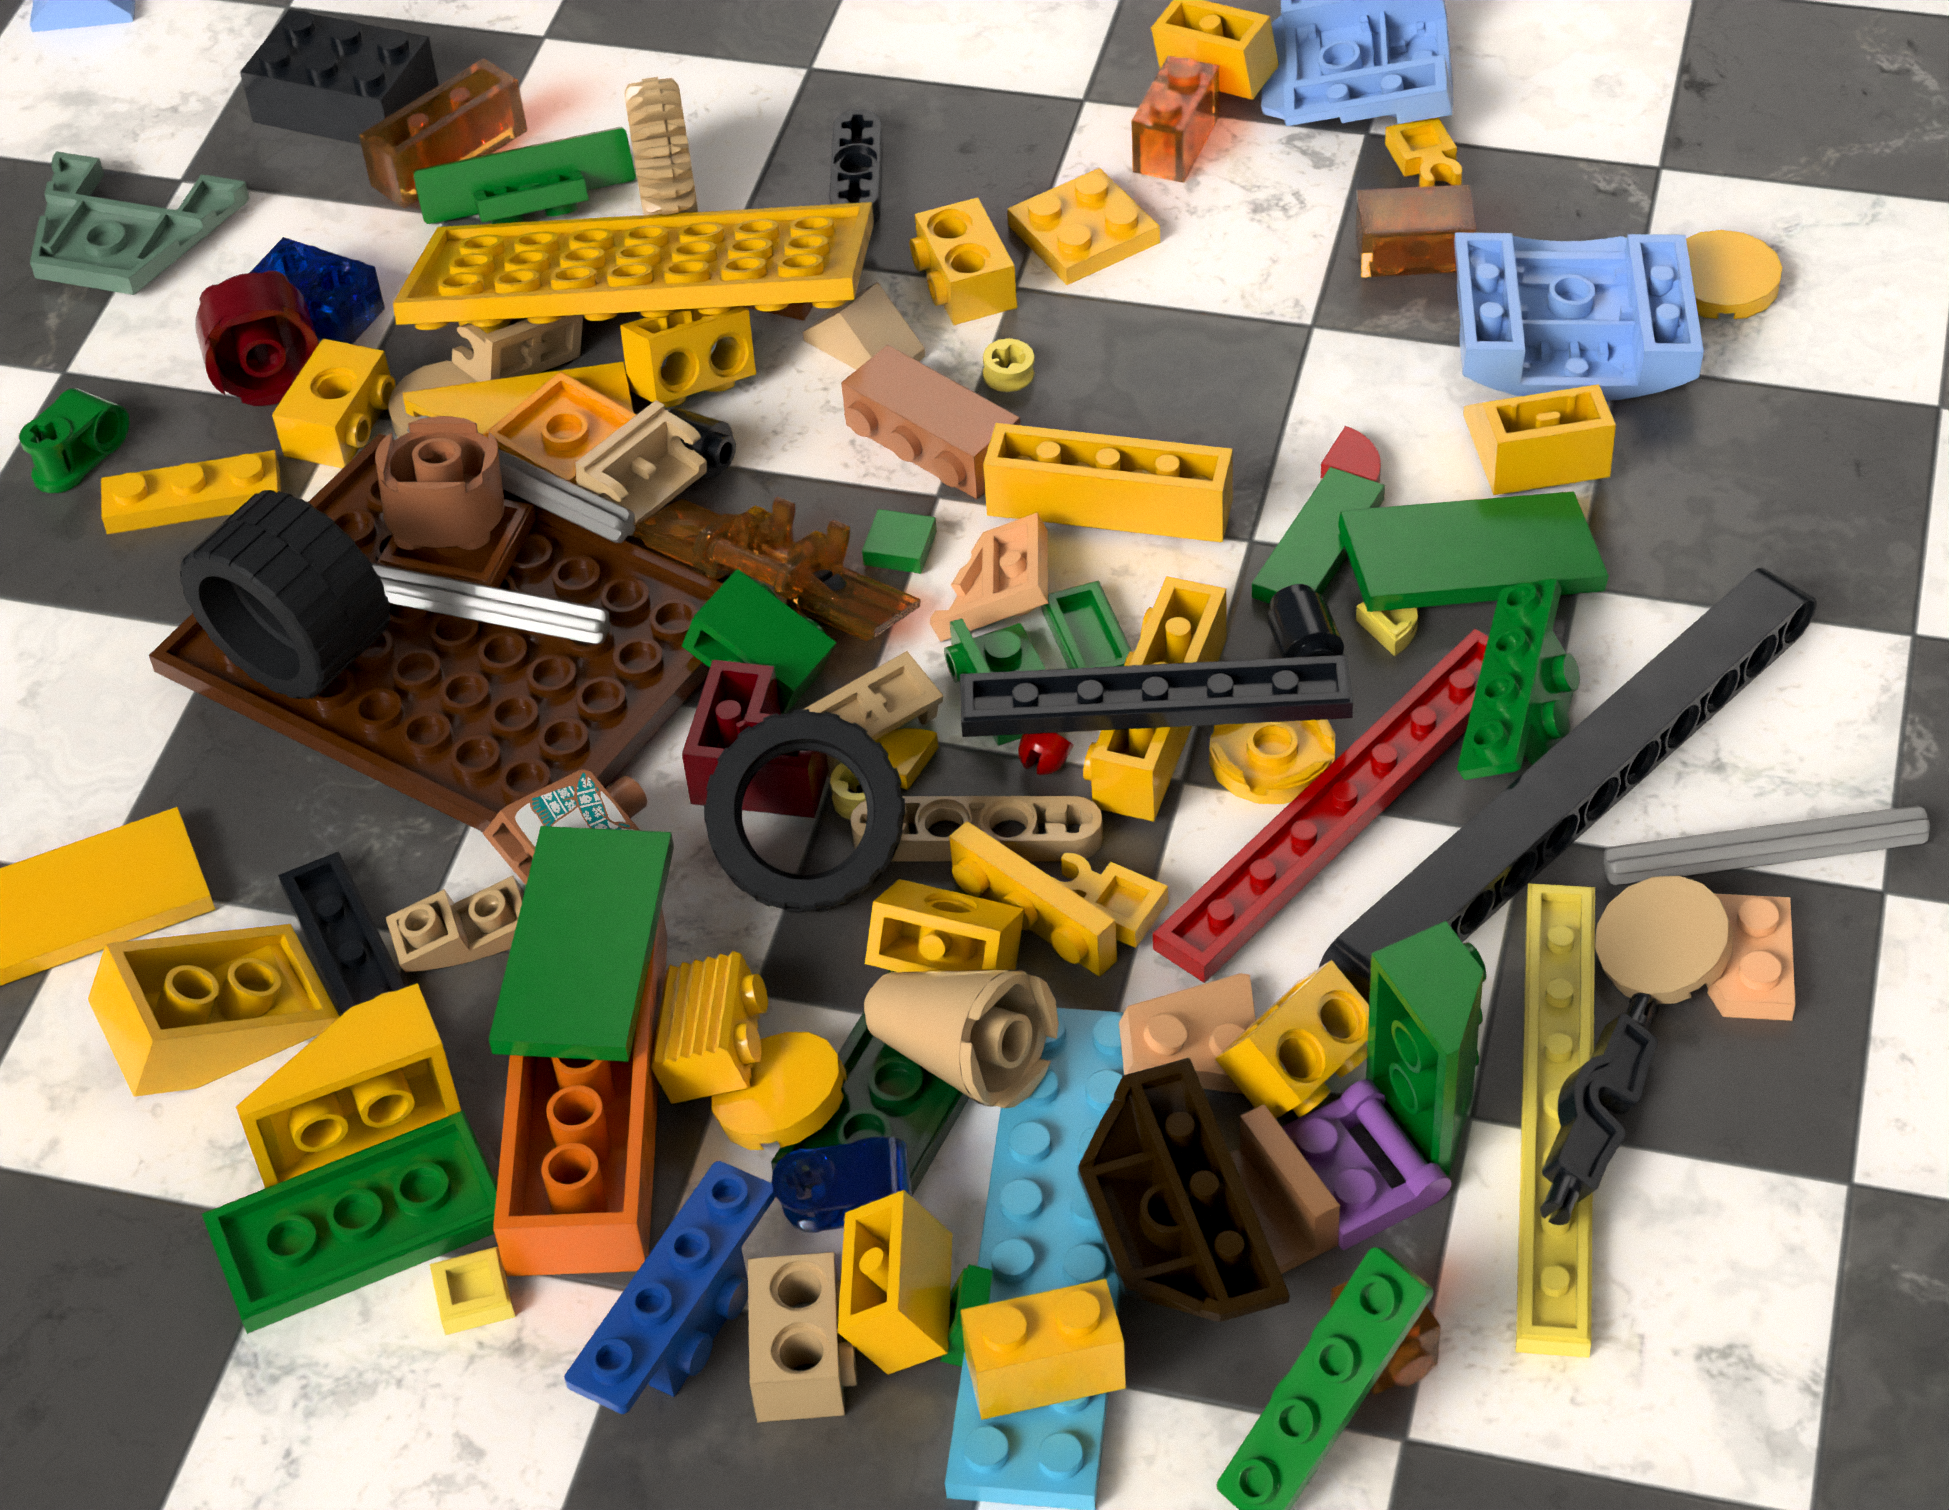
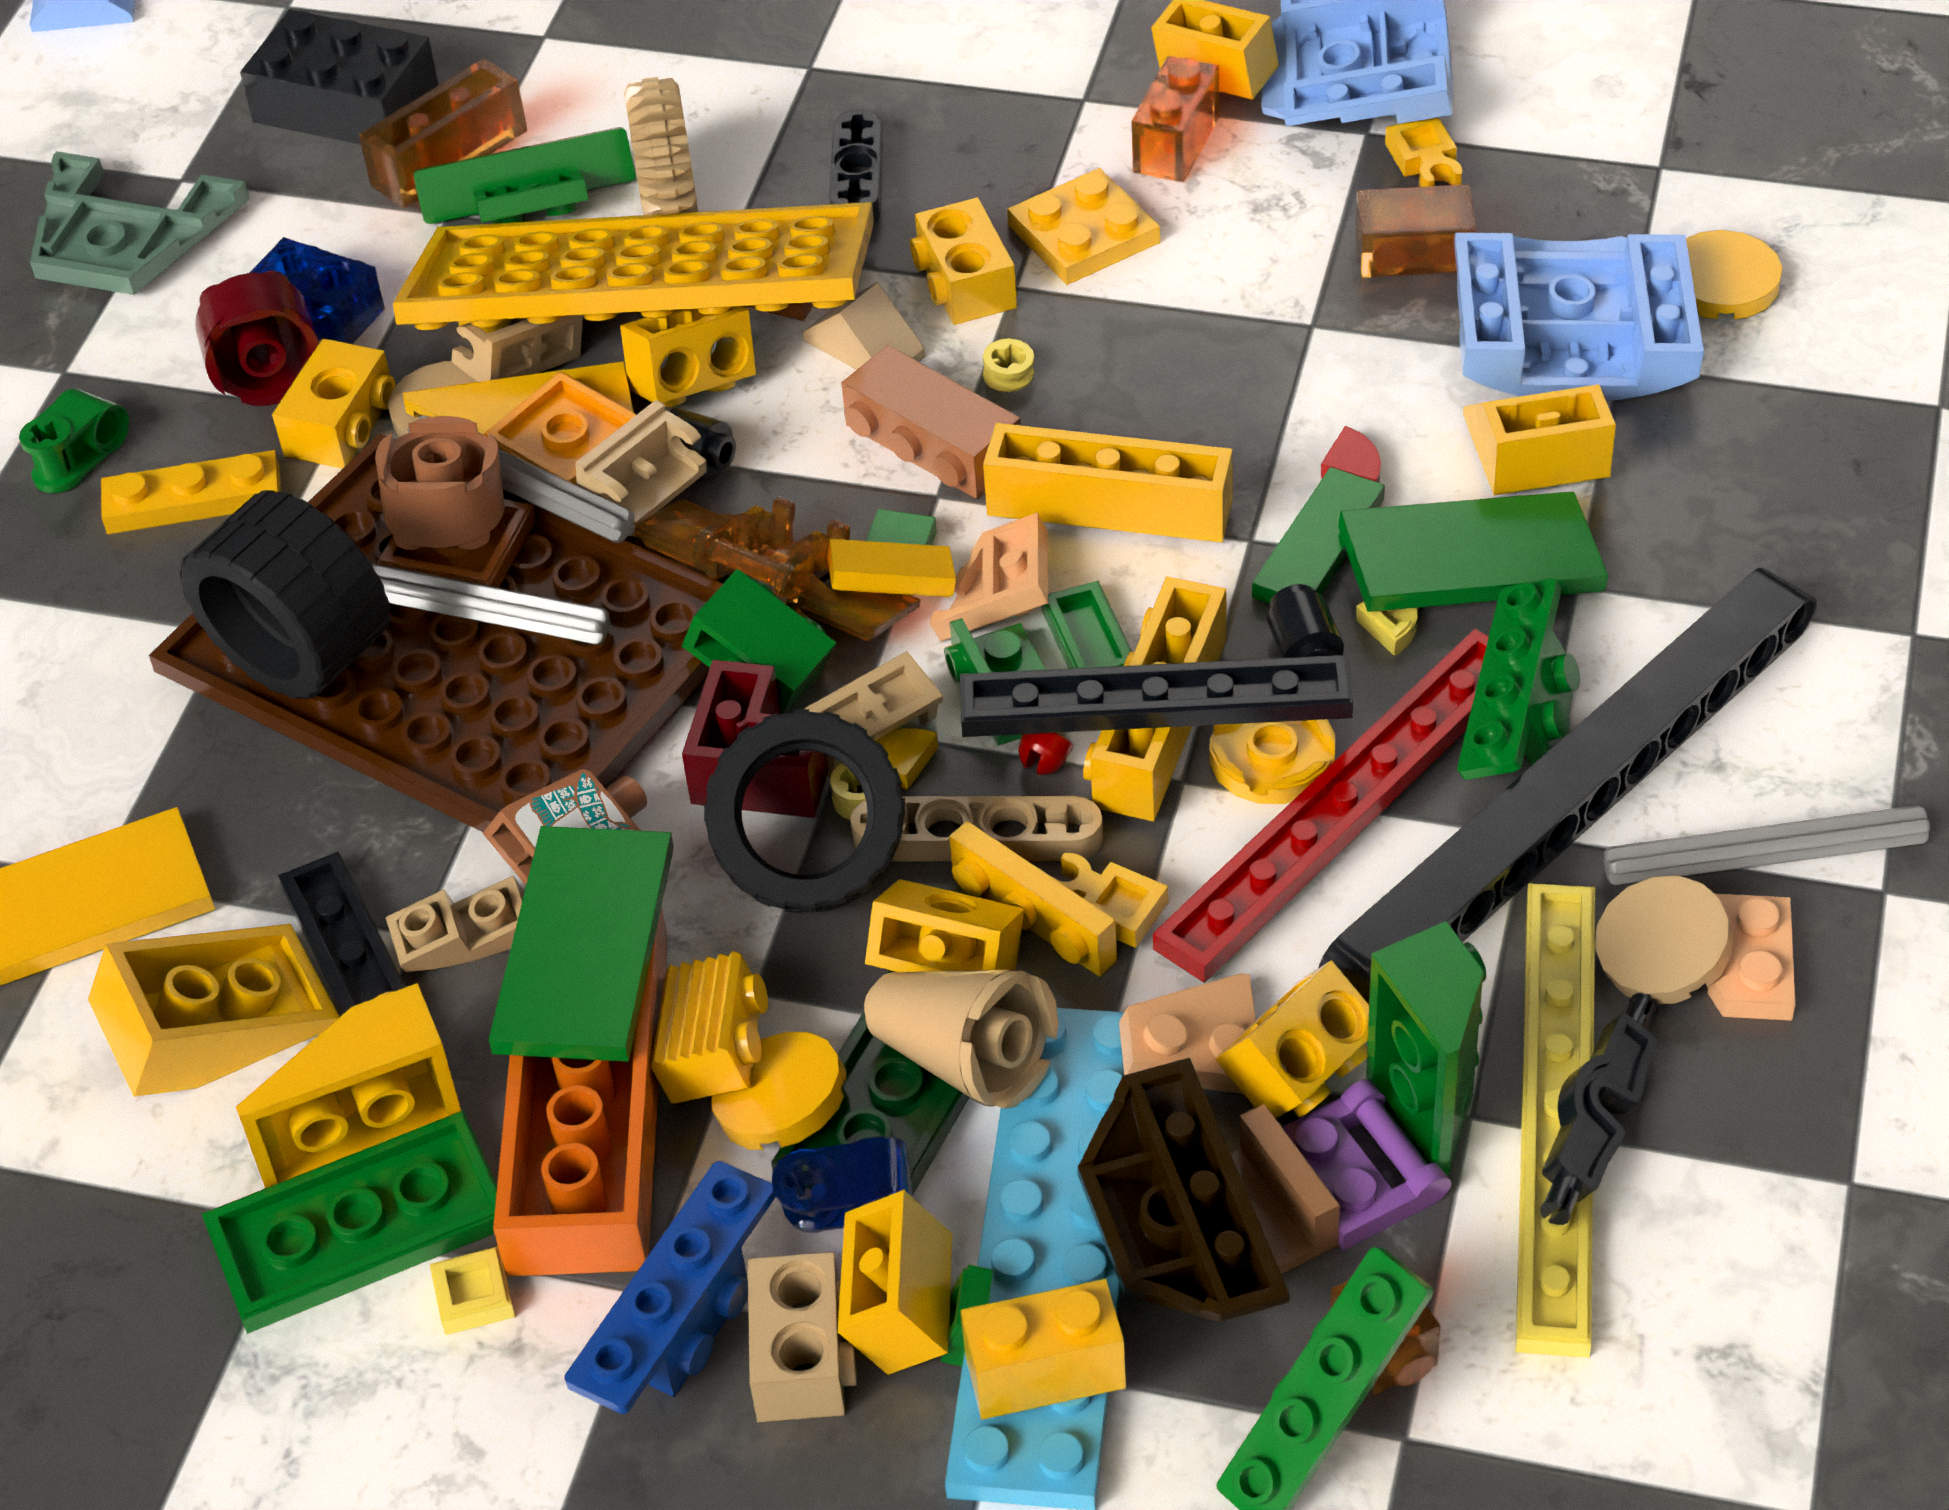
(891, 568): none -> yellow tile

